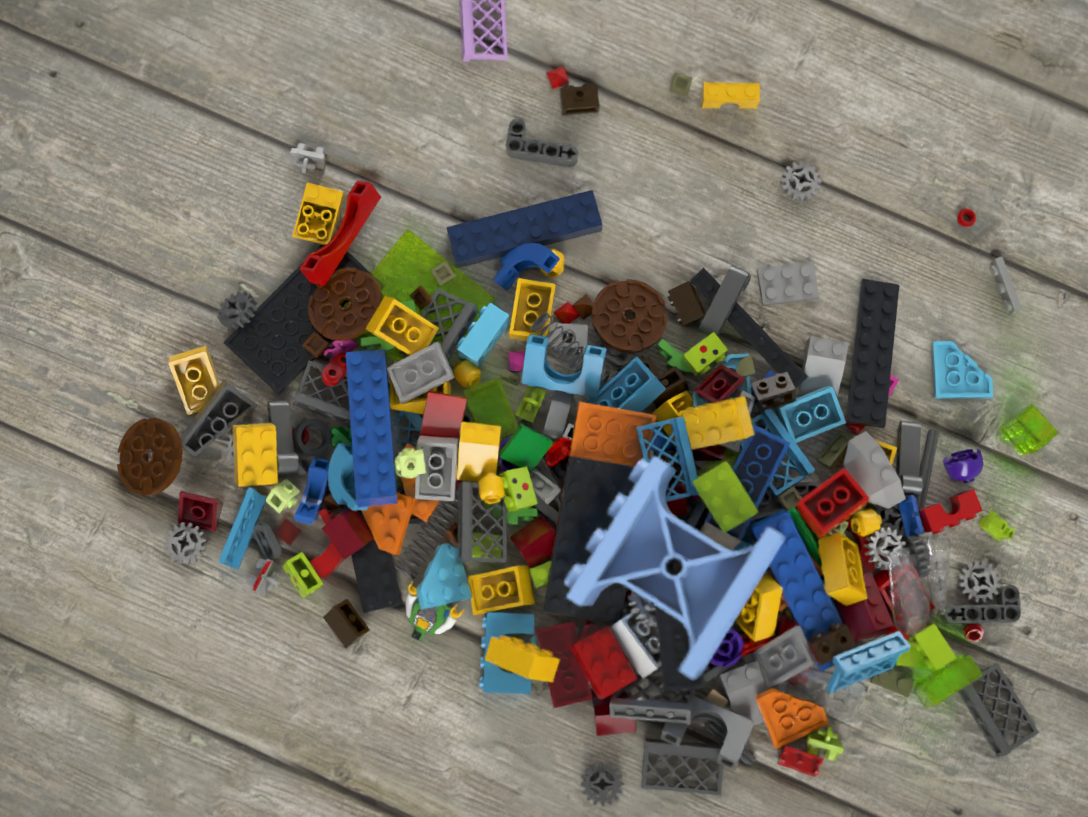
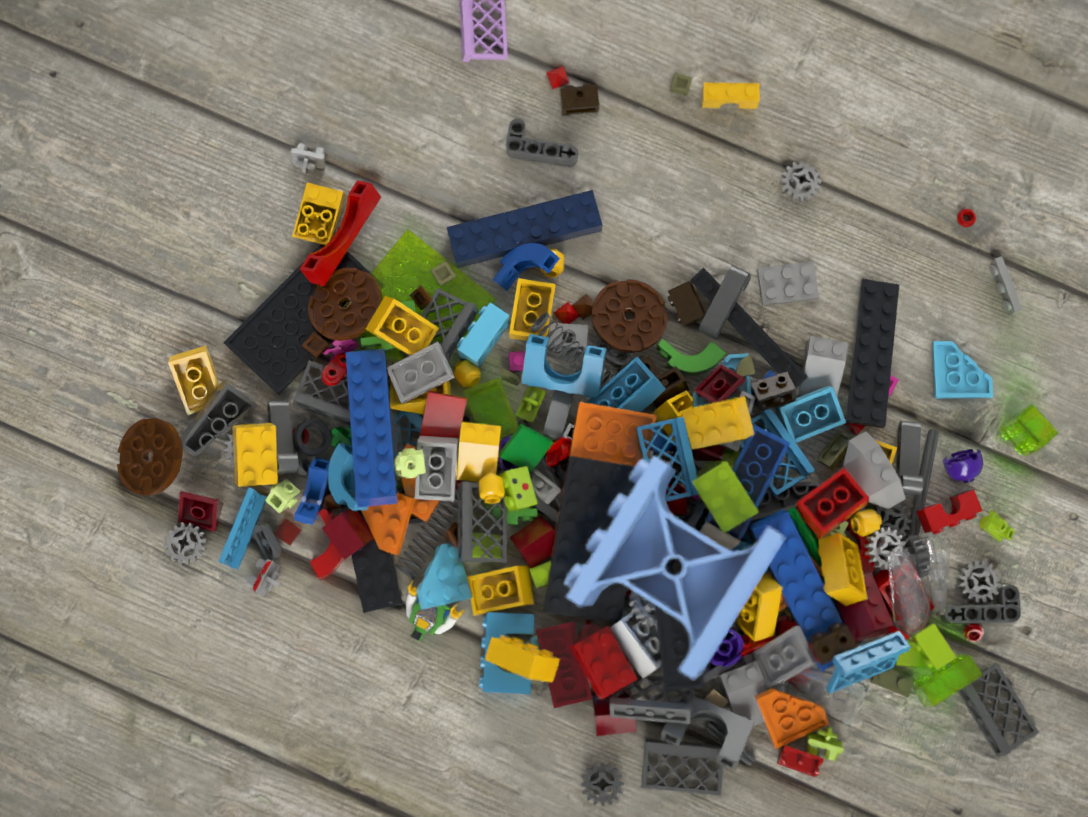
(237, 310): dark grey gear -> none
(302, 575): lime brick -> none
(346, 623): dark brown brick -> none
(705, 354): lime brick -> none
(789, 498): olive tile -> none
(910, 516): blue hinge -> none

